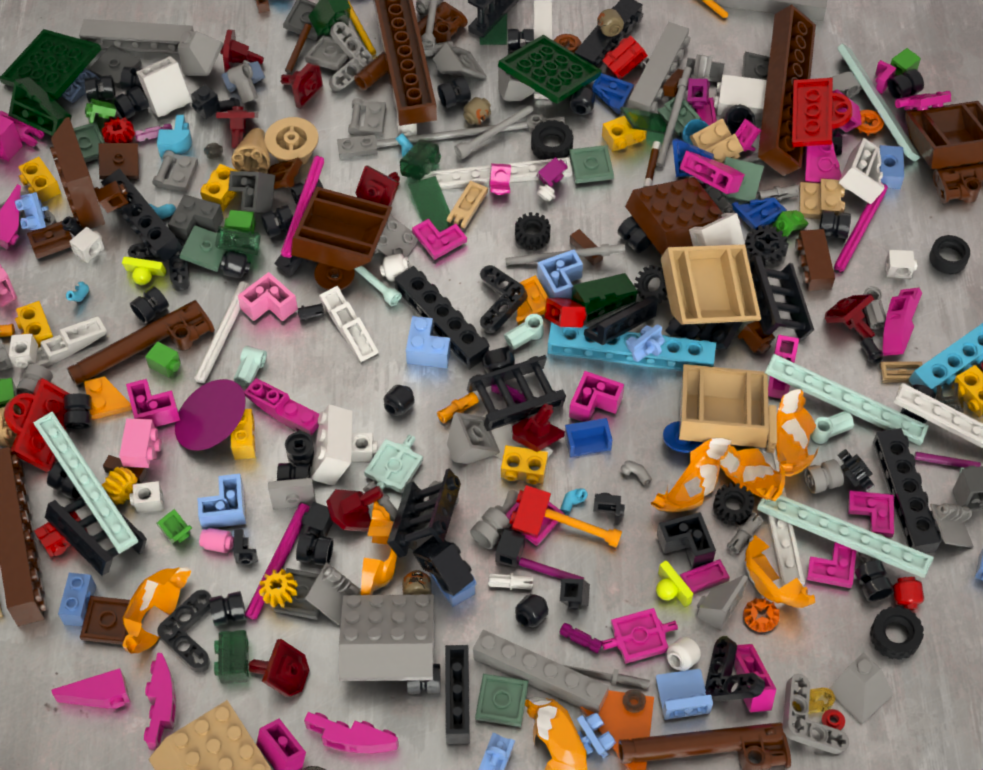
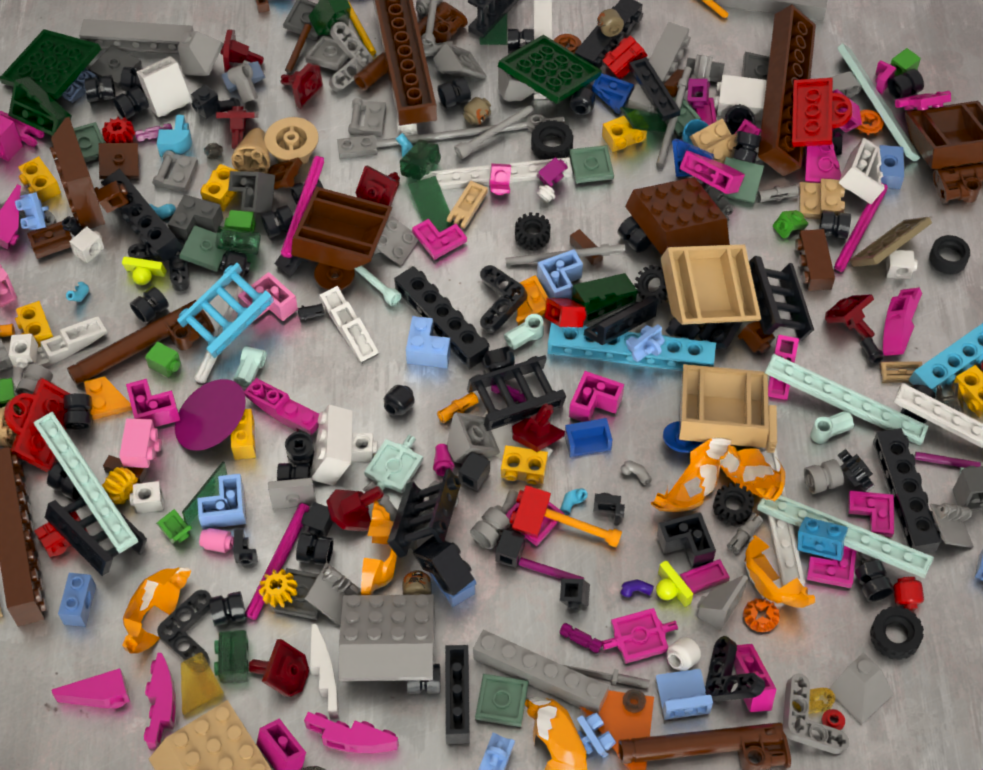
(103, 109): bright green bracket -> none
(104, 620): reddish brown plate -> none
(197, 683): none -> clear yellow wing
(207, 490): none -> clear green piece
(245, 315): none -> medium azure fence
(322, 666): none -> white slope
(394, 266): white head -> none
(442, 460): none -> dark pink cone
(474, 471): none -> black brick
(510, 581): white axle -> none
(531, 610): black head -> none
(636, 585): none -> dark purple arm
(652, 164): reddish brown bar -> none
(654, 89): none -> black plate
(720, 232): white panel -> none
(746, 146): none -> black wheel
(759, 212): blue wing -> none
(766, 244): black gear -> none
(793, 433): light orange animal -> none
(822, 538): none -> dark azure bracket
(874, 311): light grey piece -> none
(890, 241): none -> dark tan tile

